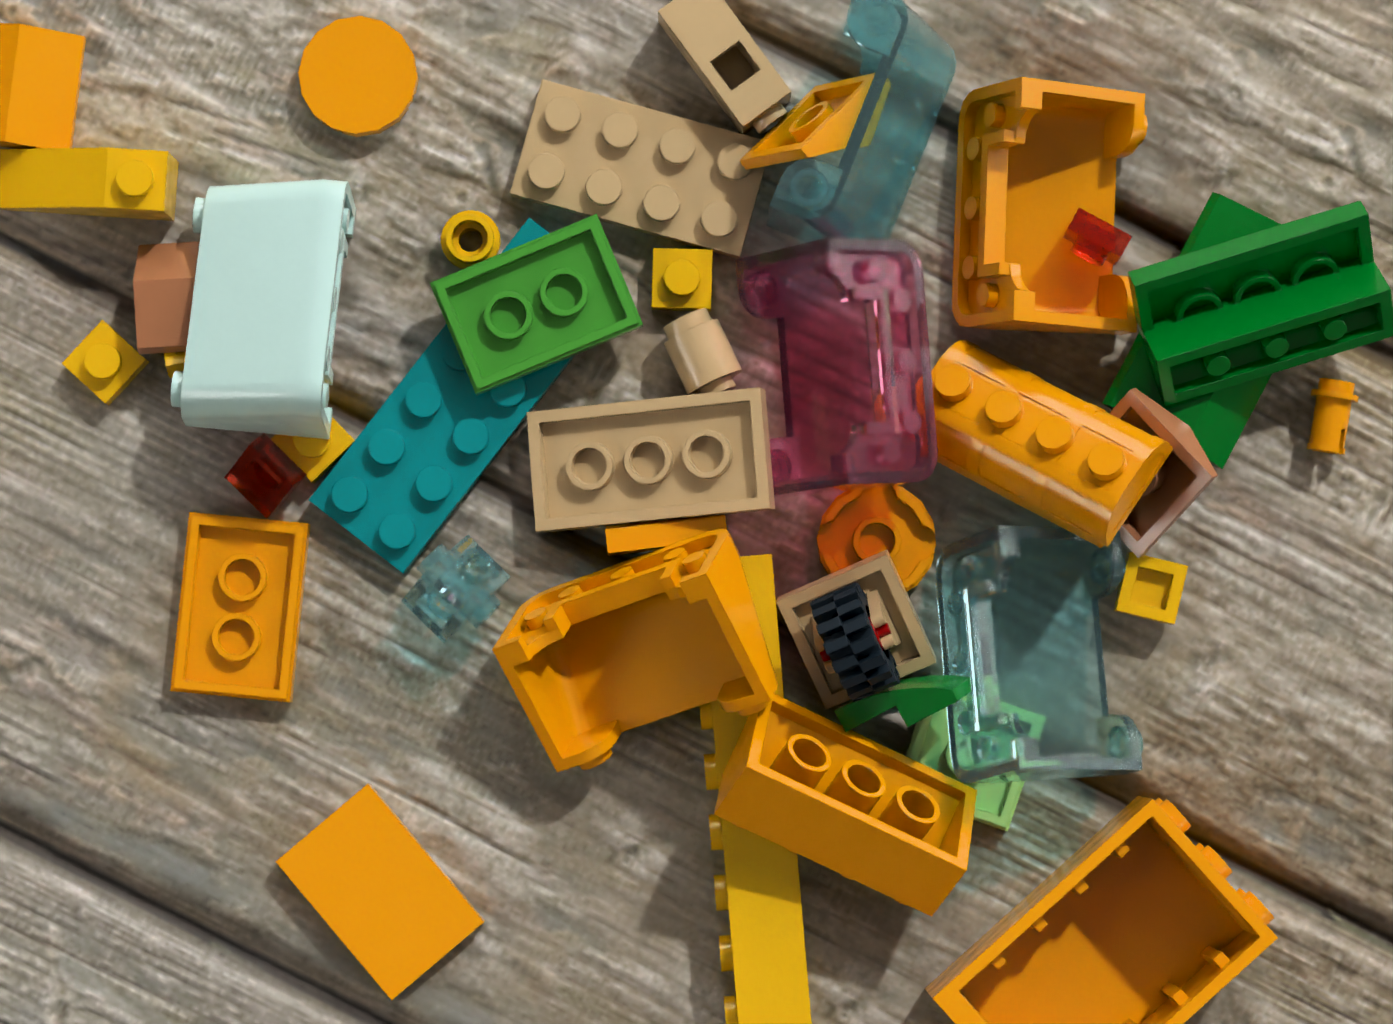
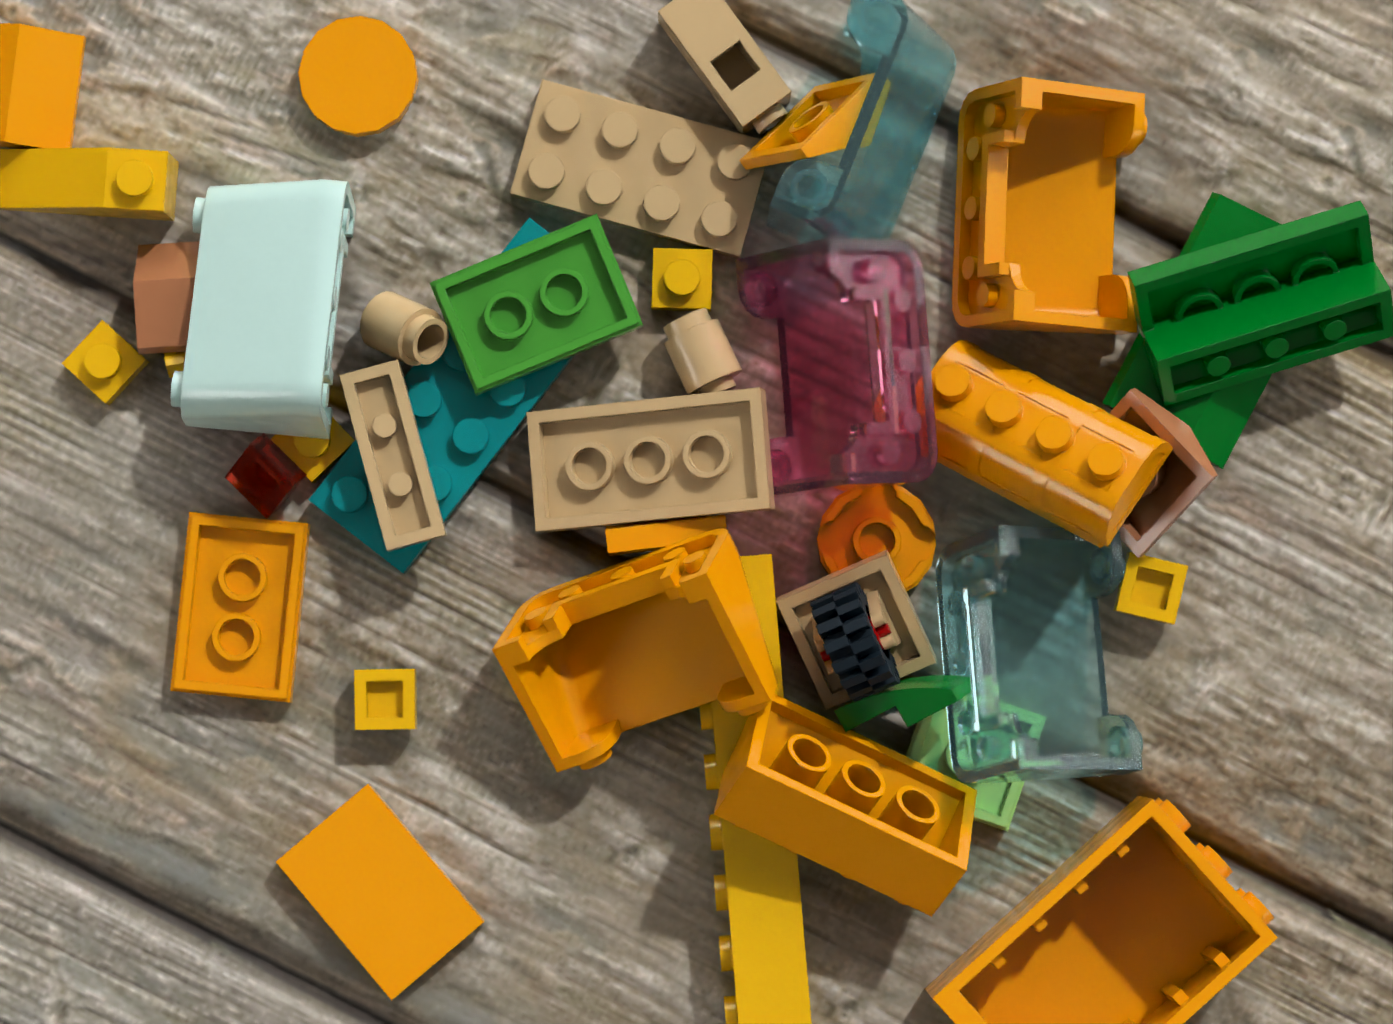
(385, 699): none -> yellow plate
(393, 455): none -> tan plate
(403, 329): none -> tan brick
(462, 223): yellow plate -> none
(464, 579): clear light blue brick -> none
(1096, 239): clear red plate -> none
(1331, 415): light orange pin -> none

